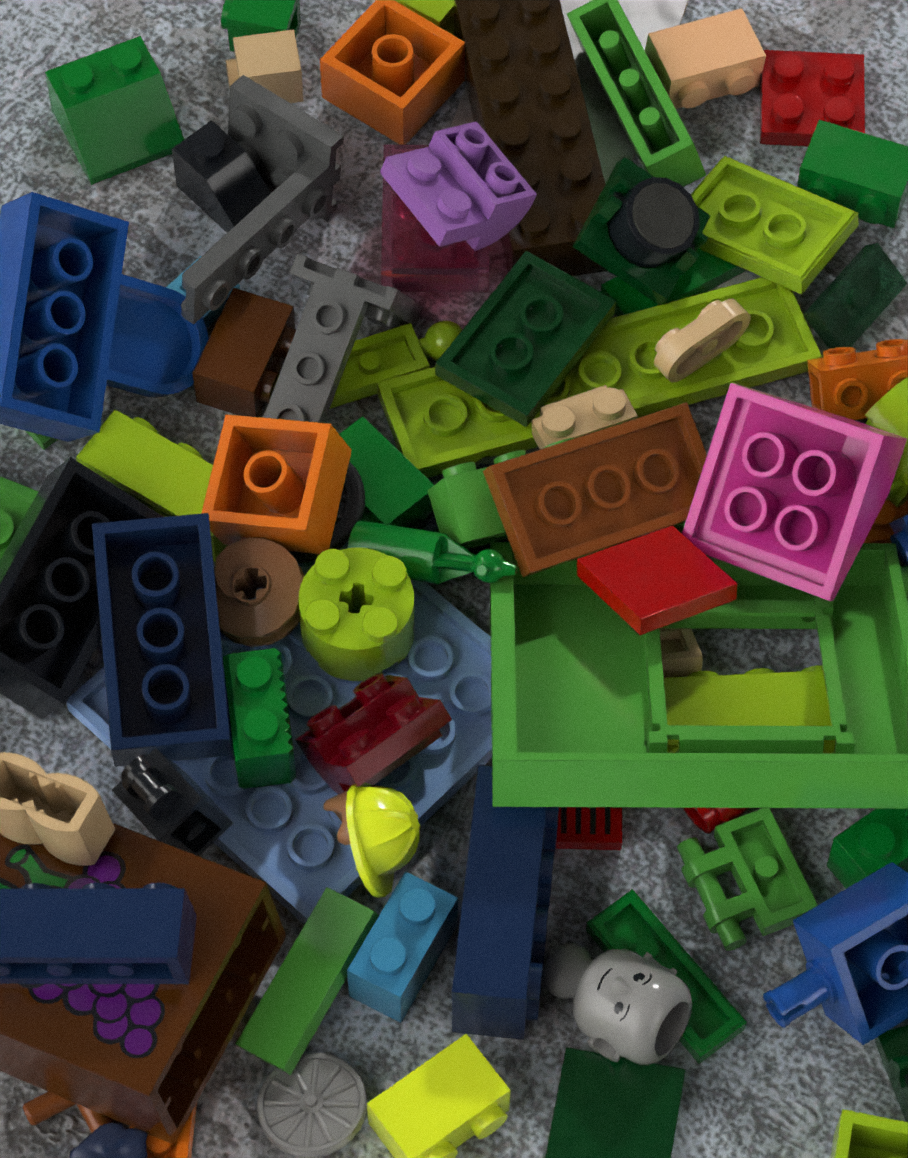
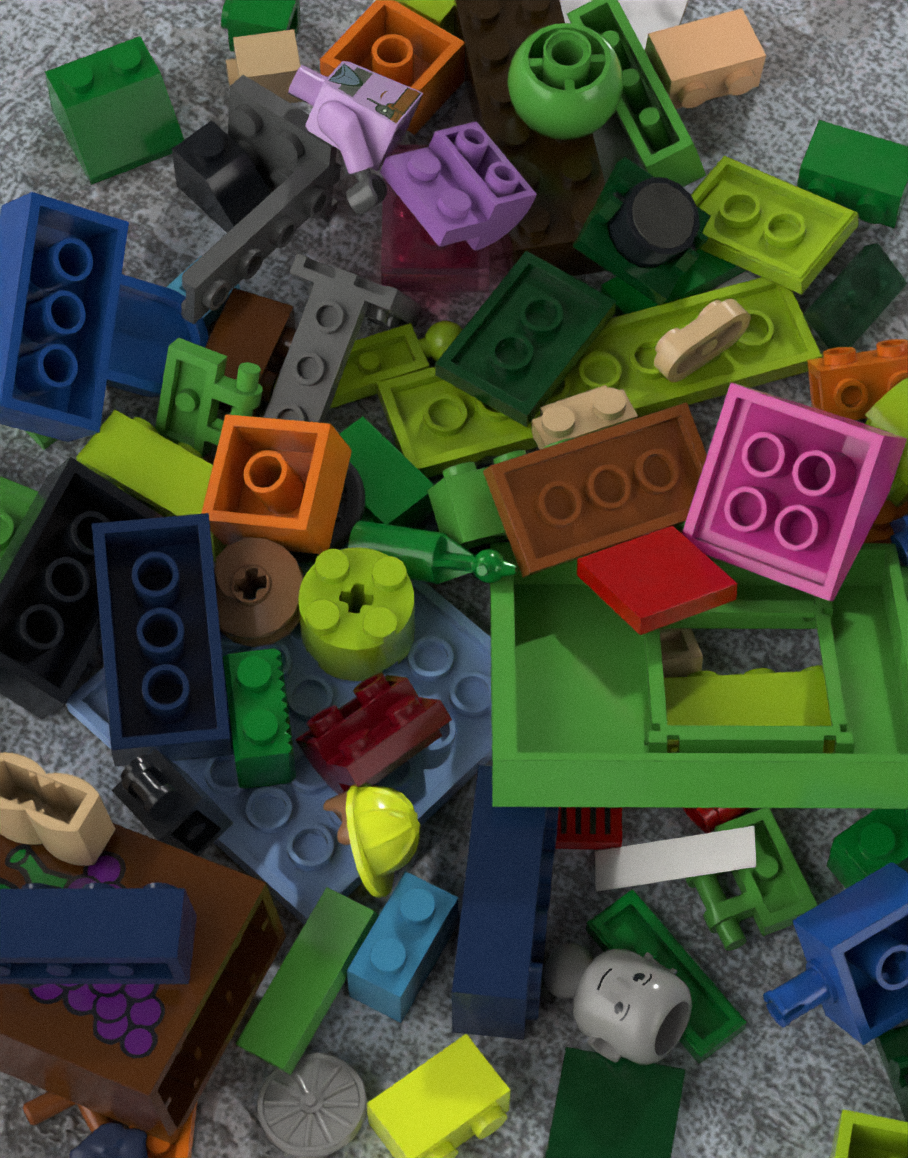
(192, 394): none -> bright green plate
(362, 118): none -> lavender torso
(565, 81): none -> bright green wheel
(675, 858): none -> white sticker
(807, 88): red plate -> none

